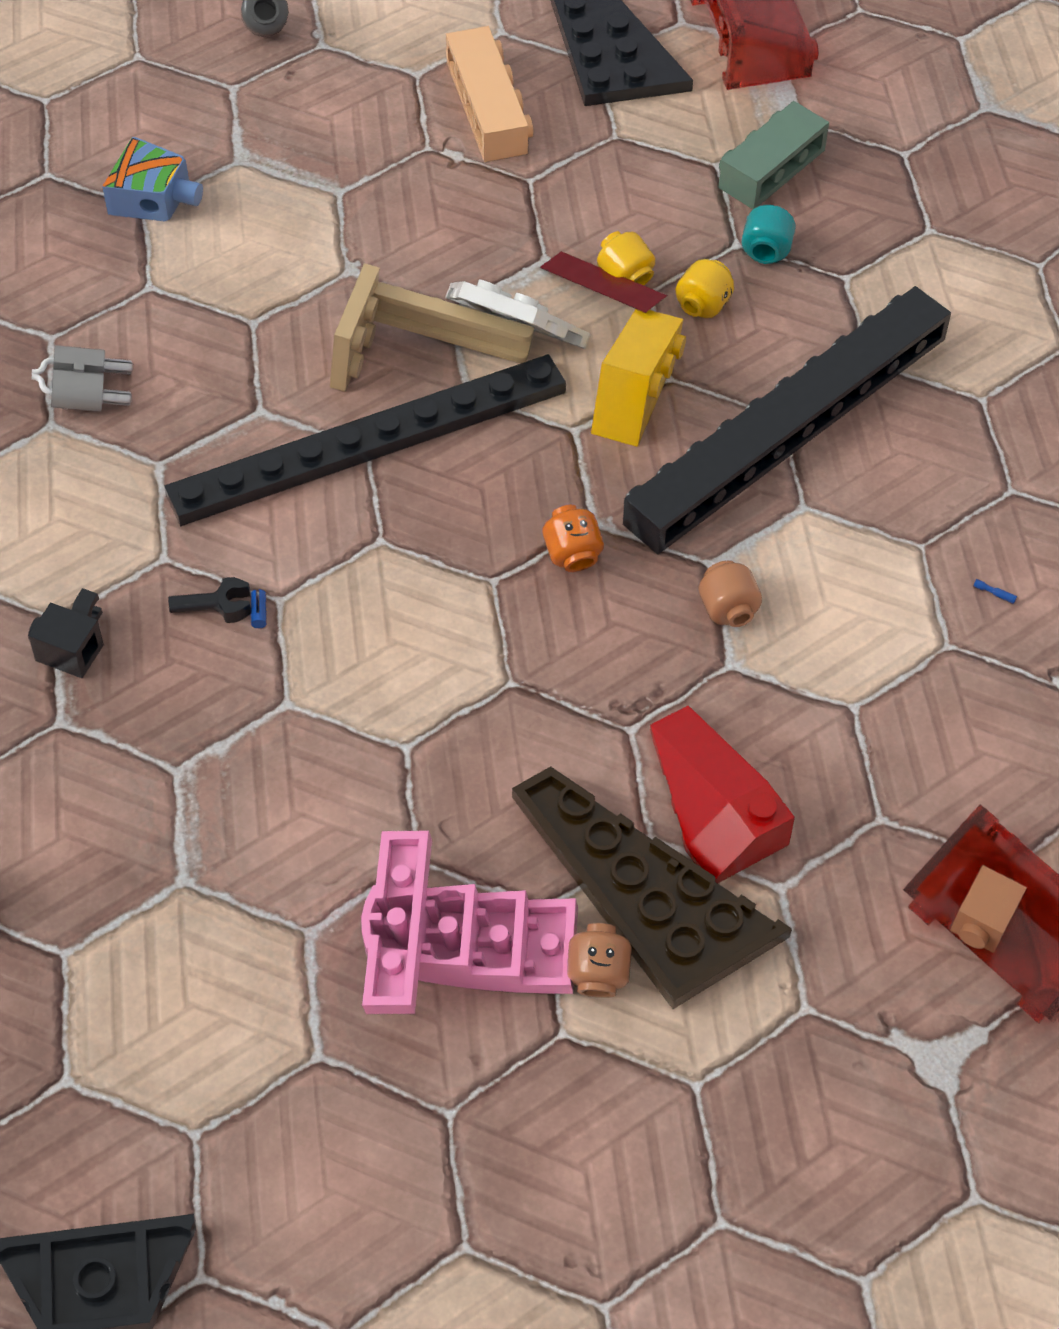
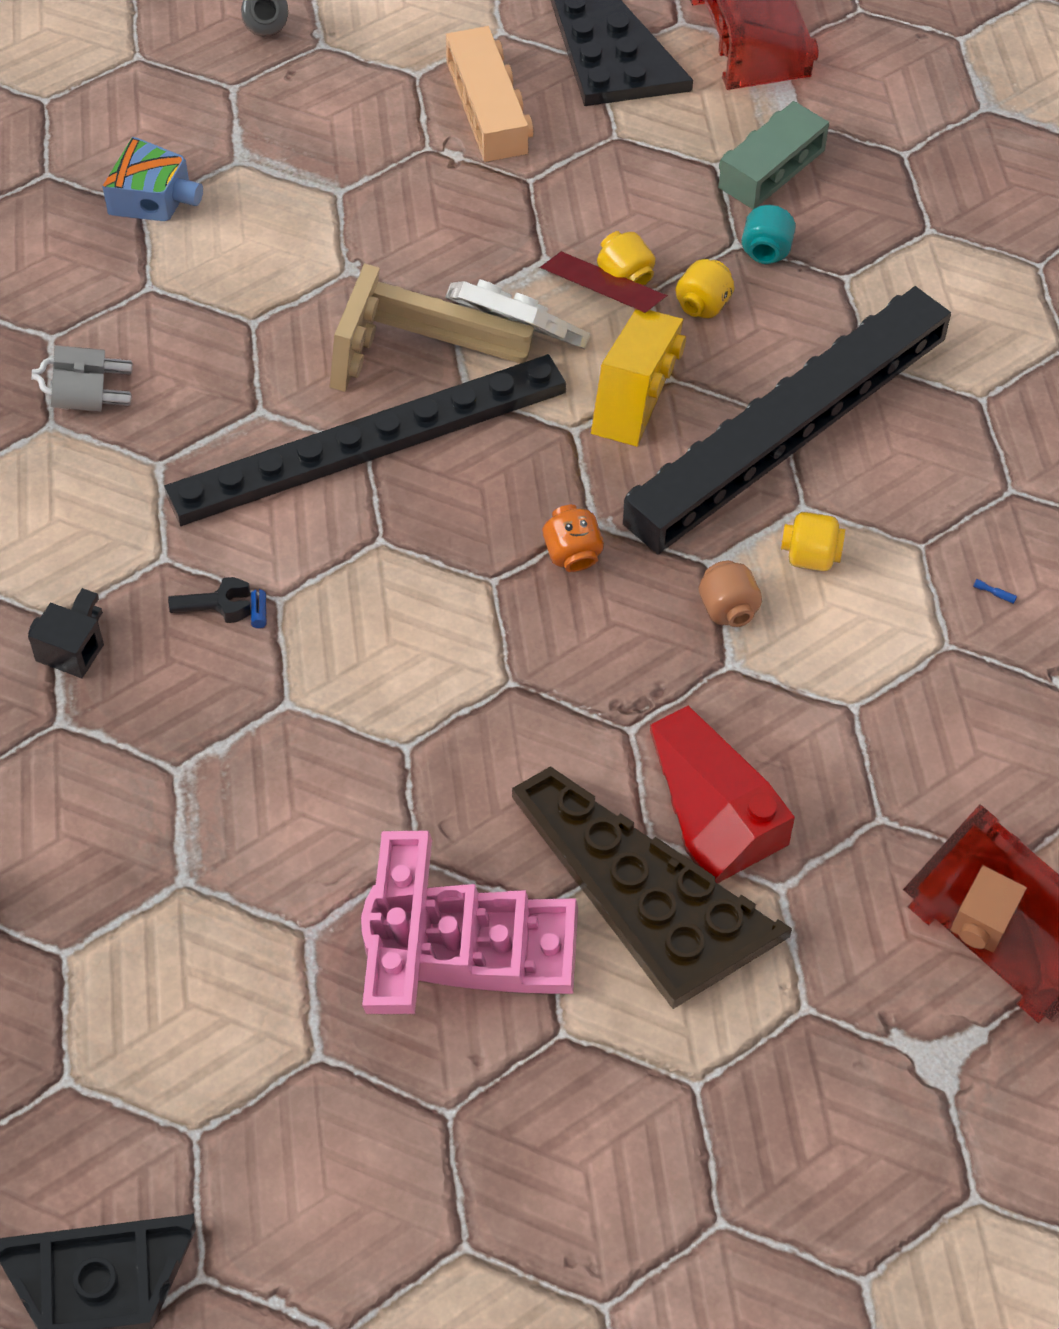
(599, 961): nougat head -> none
(813, 541): none -> yellow head

